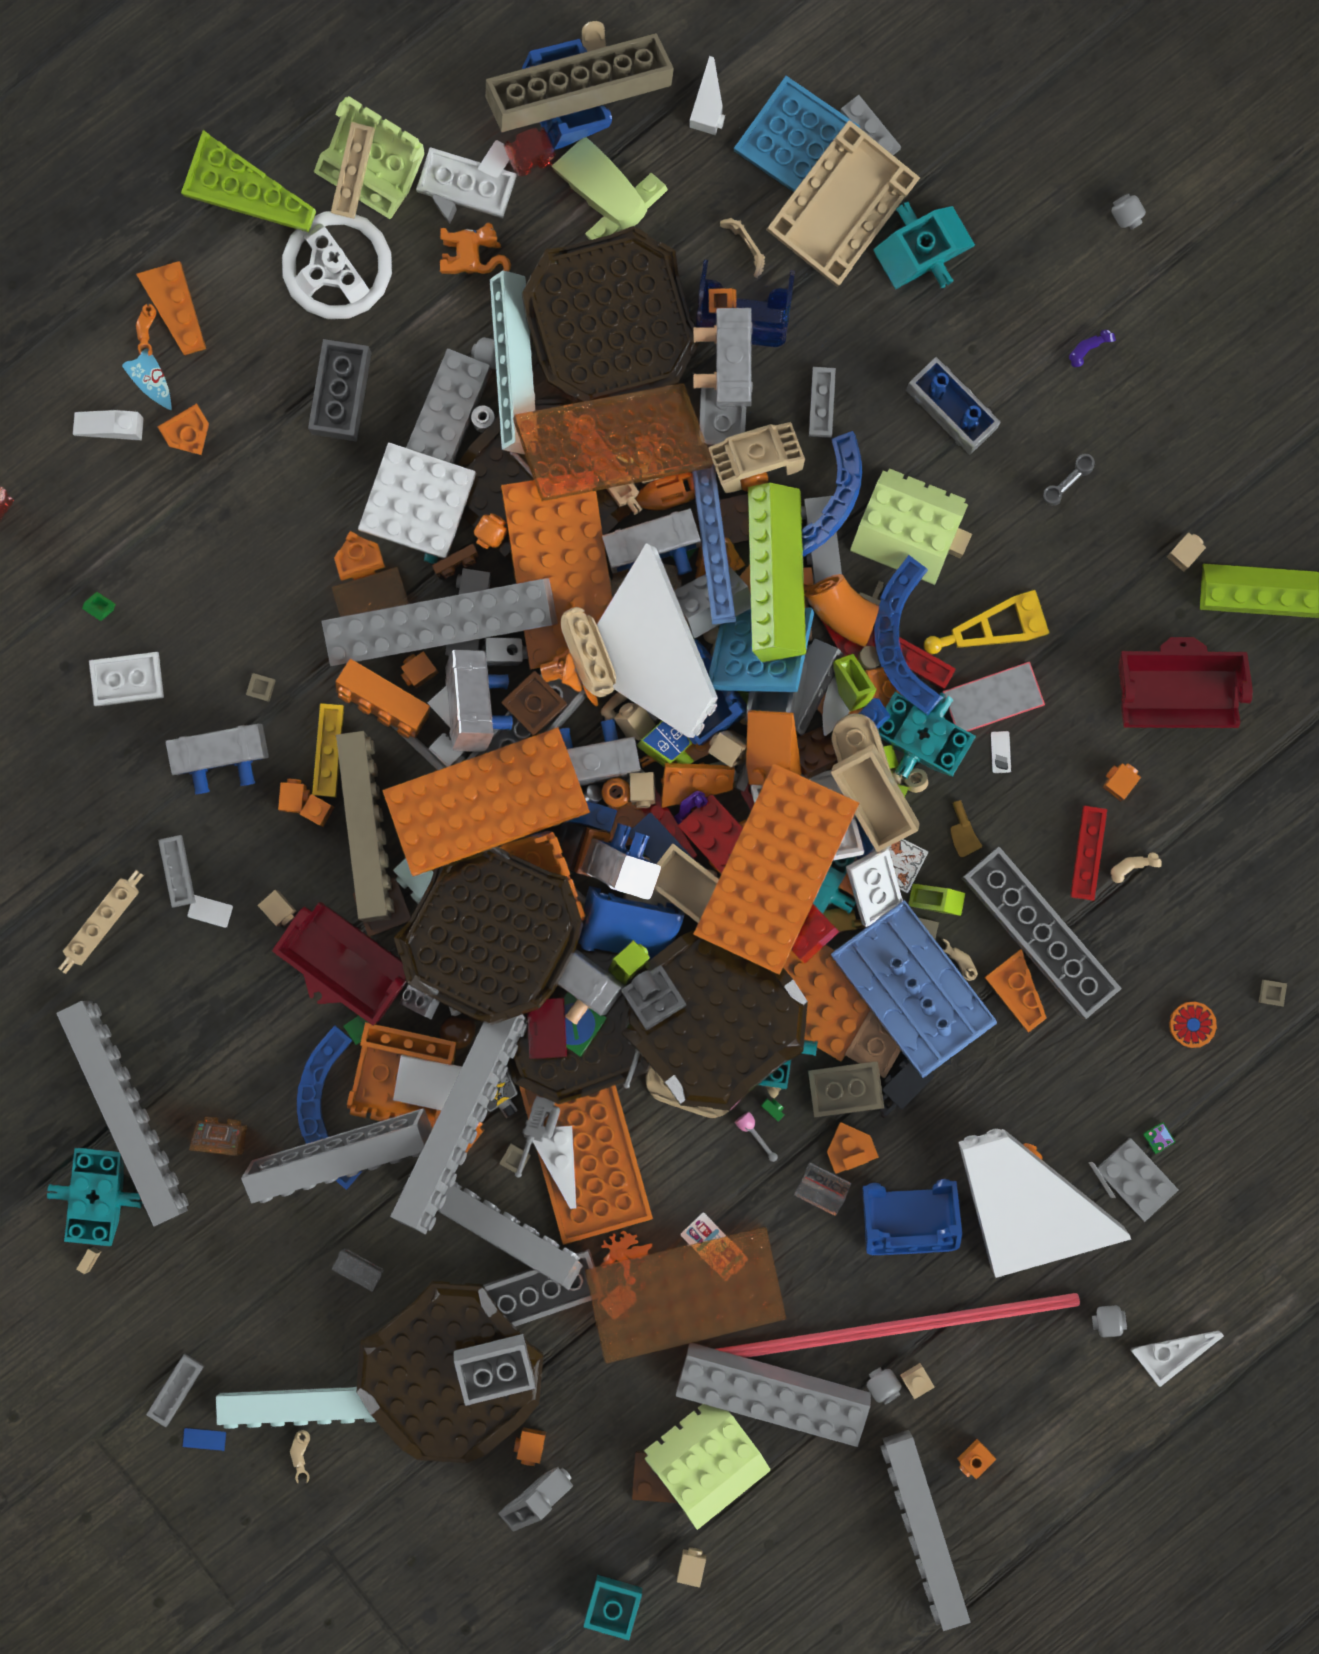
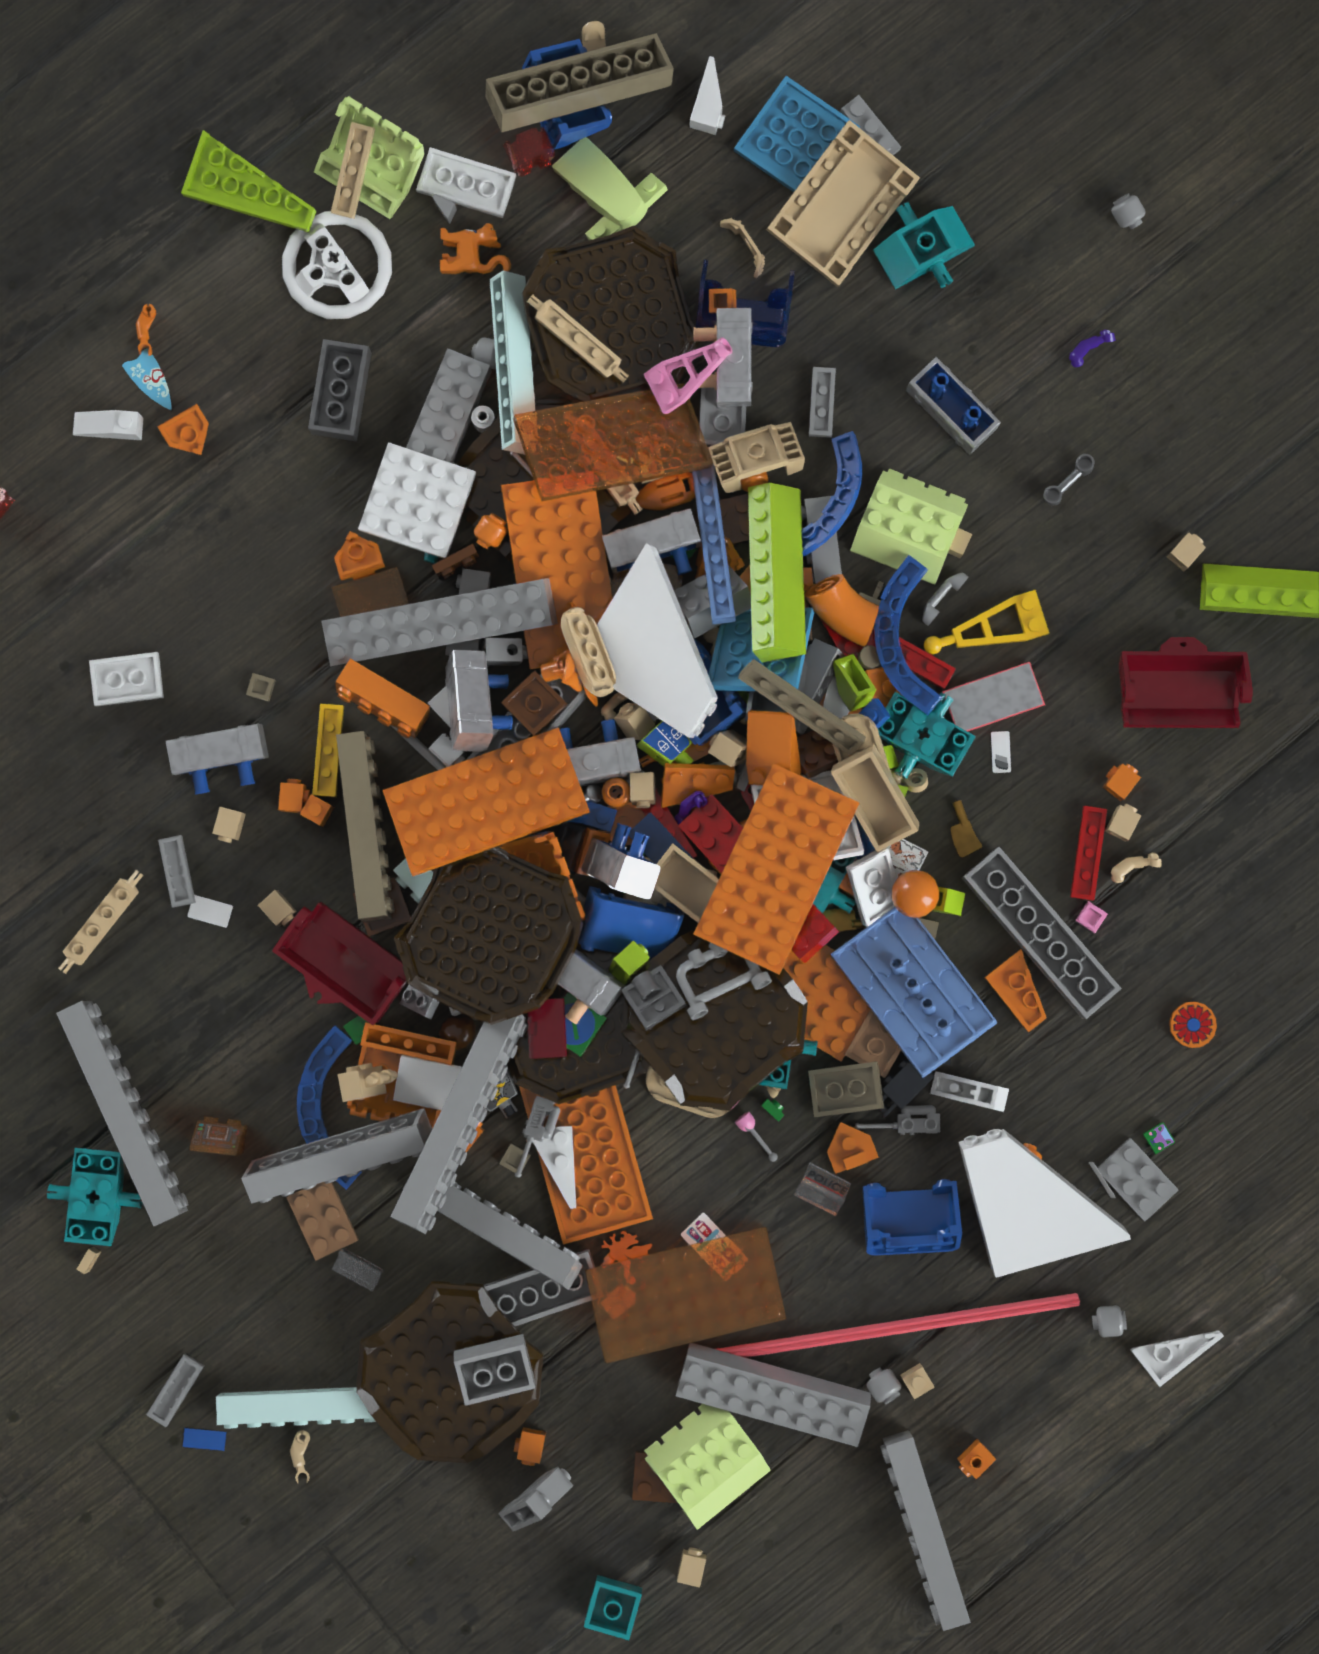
(98, 606): green plate -> none
(174, 303): orange wing -> none
(228, 824): none -> tan brick
(322, 1219): none -> medium nougat plate
(364, 1081): none -> tan brick
(418, 670): orange brick -> none
(495, 160): white sticker -> none
(577, 338): none -> tan plate
(664, 385): none -> bright pink plate
(697, 959): none -> light grey bar
(801, 707): none -> dark tan plate
(910, 1125): none -> light grey piece
(915, 893): none -> orange piece
(955, 582): none -> light grey bar
(964, 961): tan arm -> none
(969, 1091): none -> white slope
(1091, 917): none -> bright pink tile
(1123, 822): none -> tan brick
(1272, 993): dark tan tile -> none

